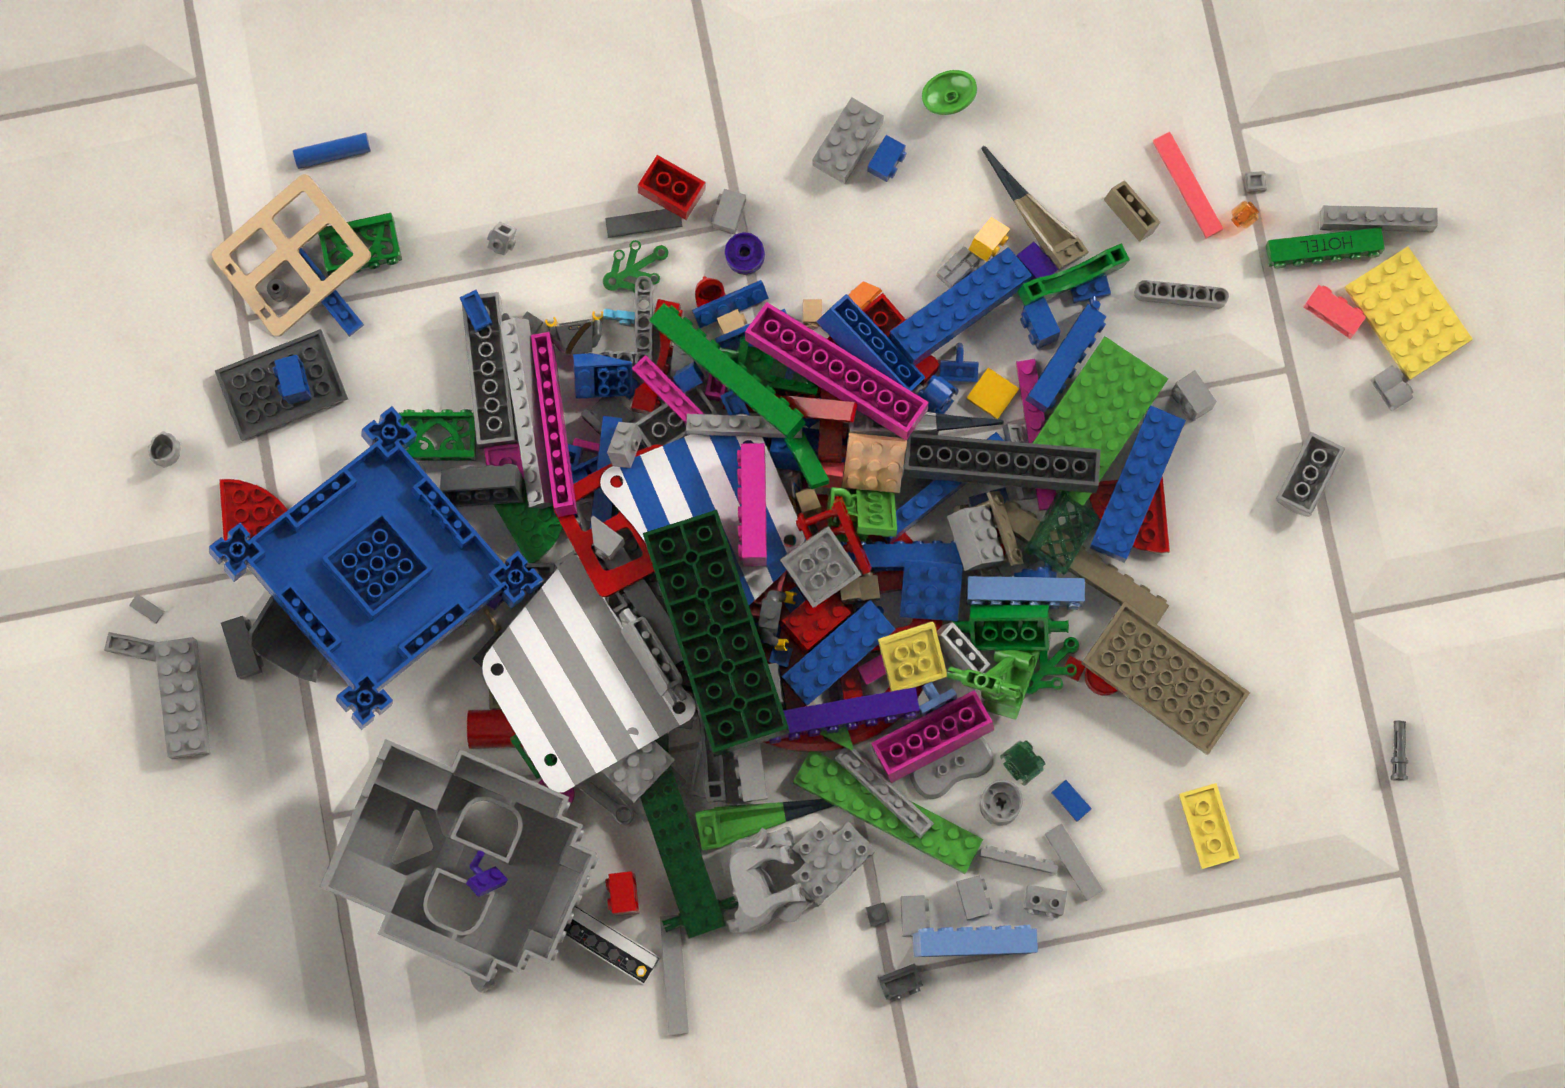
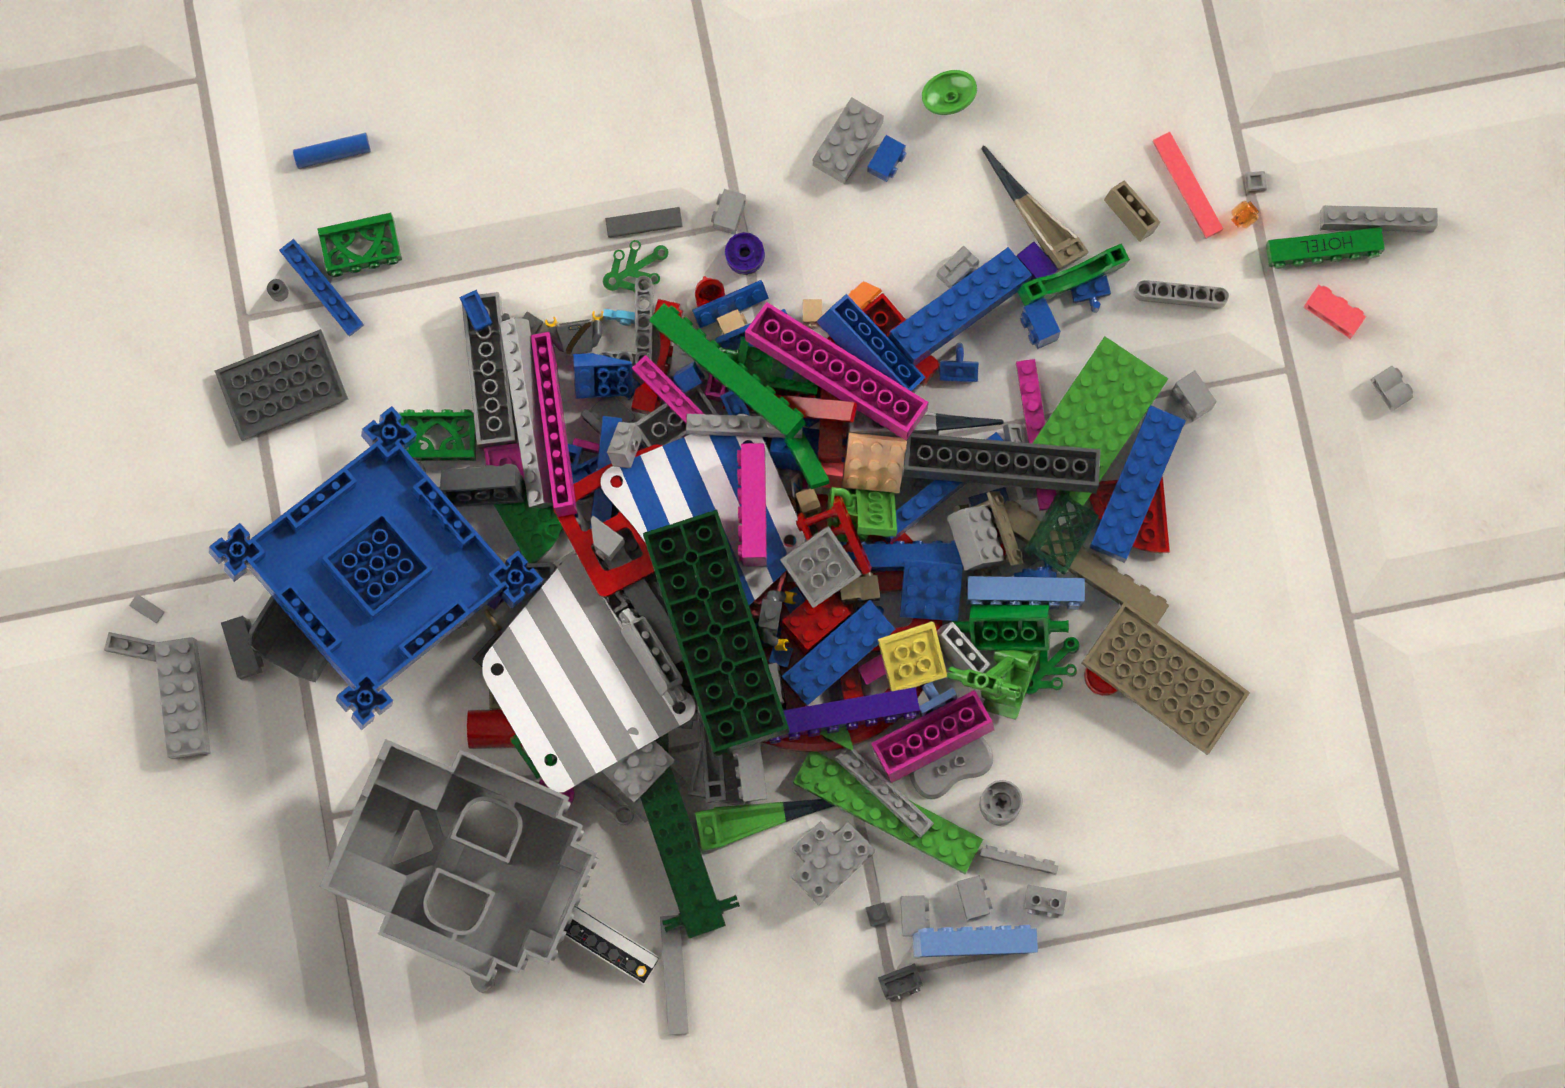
(164, 449): light grey hair -> none
(247, 505): red plate -> none
(289, 251): tan window -> none
(292, 379): blue brick -> none
(484, 881): dark purple plate -> none
(501, 238): light grey brick -> none
(623, 893): red brick -> none
(671, 187): red brick -> none
(755, 888): light grey piece -> none
(938, 394): blue brick -> none
(989, 239): yellow brick -> none
(992, 393): yellow tile -> none
(1023, 762): clear green brick -> none
(1065, 358): blue brick -> none
(1071, 800): blue tile -> none
(1074, 862): light grey tile -> none
(1080, 668): red tile -> none
(1209, 826): light yellow plate -> none
(1309, 474): light grey brick -> none
(1399, 756): dark grey pin -> none
(1408, 313): light yellow plate -> none

